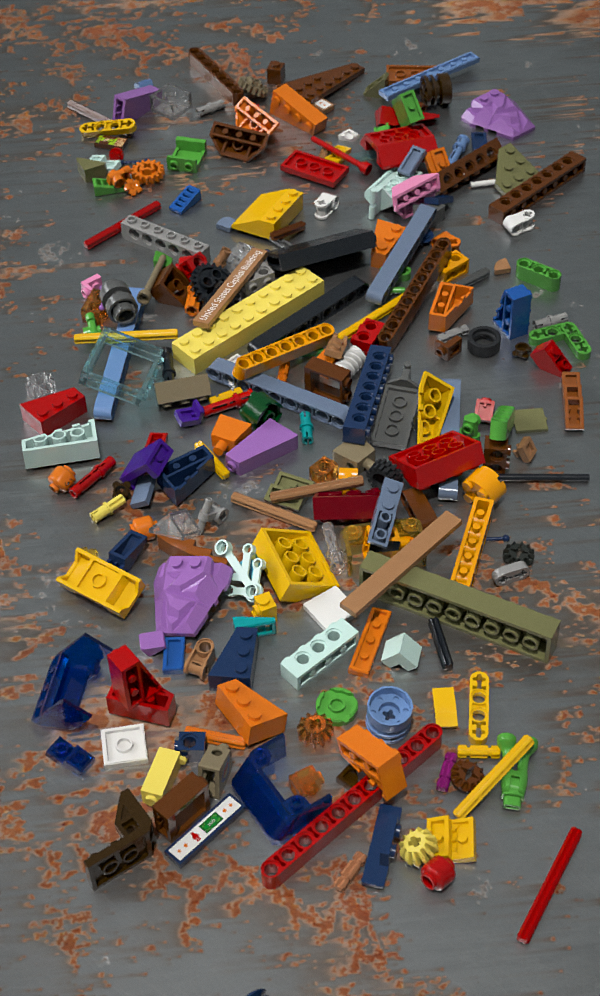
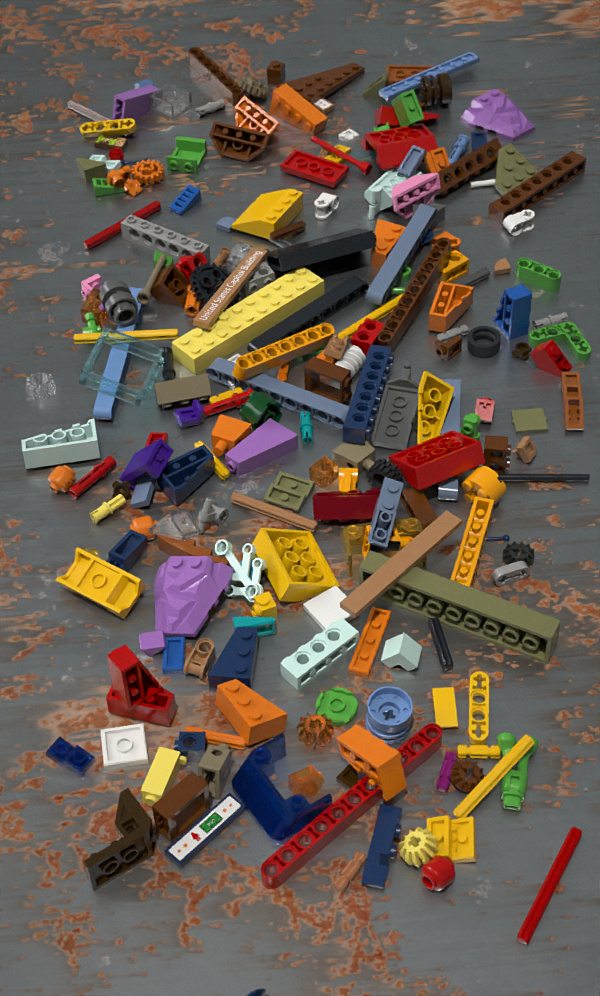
(53, 410): red wedge -> none
(66, 683): clear blue windscreen -> none
(310, 490): medium nougat axle -> none
(328, 532): clear pin -> none
(437, 200): dark blue tile -> none
(502, 423): bright green beam -> none

